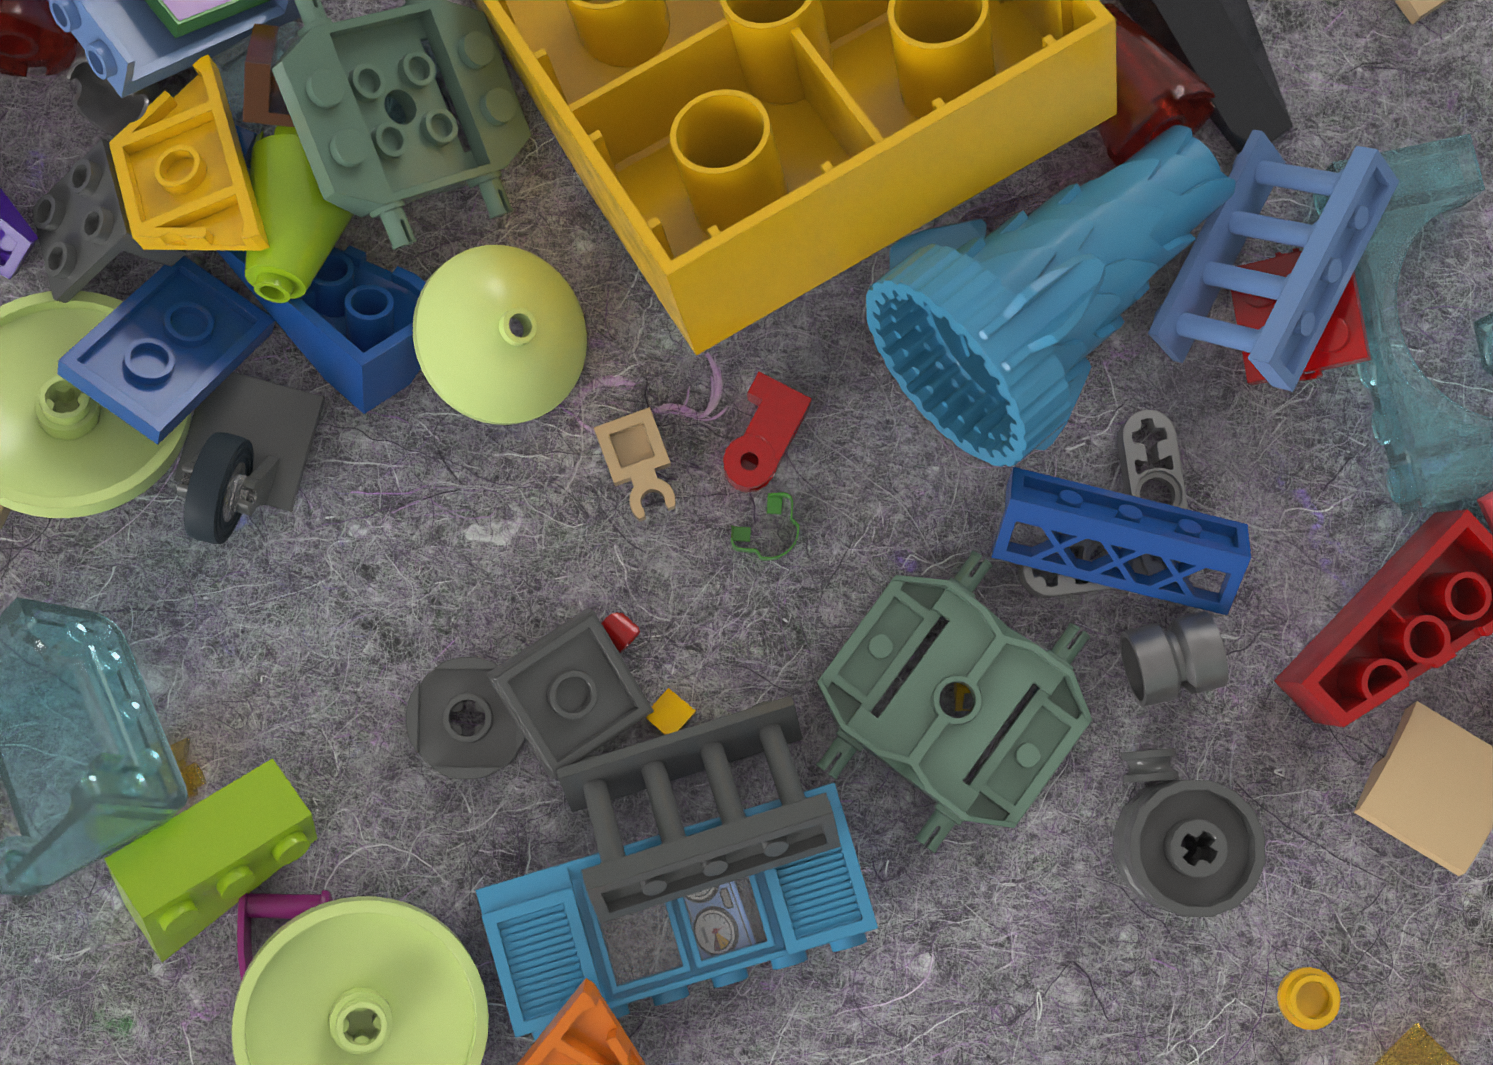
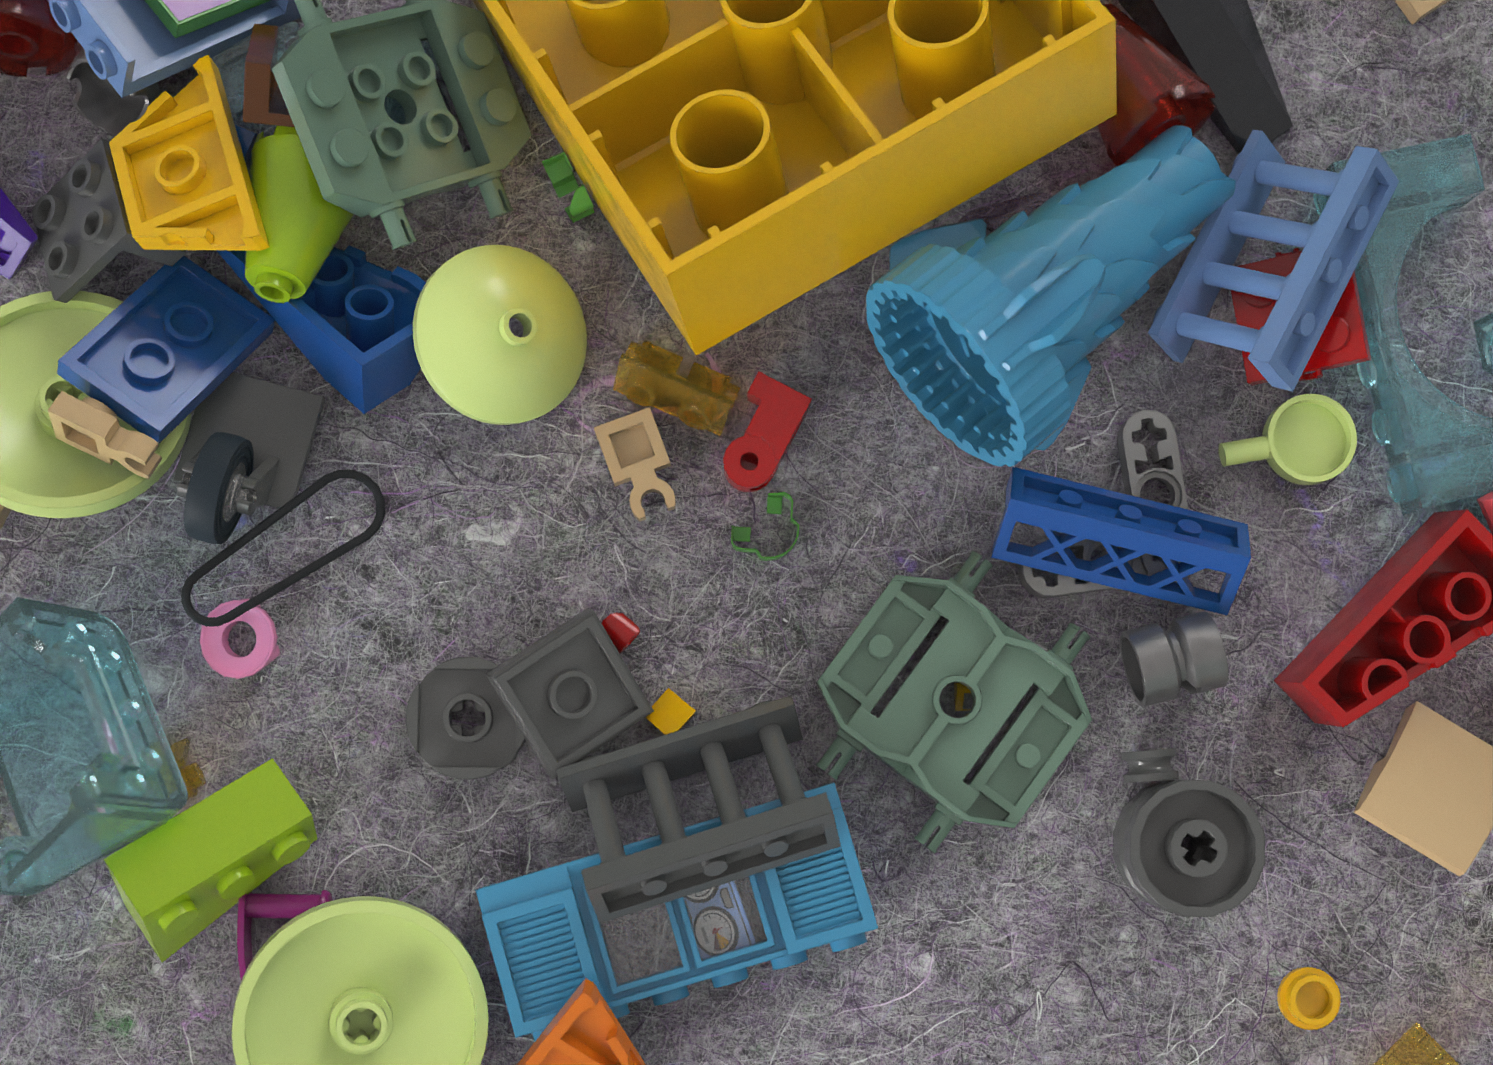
(96, 430): none -> tan plate
(216, 646): none -> bright pink piece
(265, 524): none -> black piece
(564, 182): none -> bright green piece
(650, 378): none -> clear yellow hinge
(1302, 441): none -> yellowish green piece

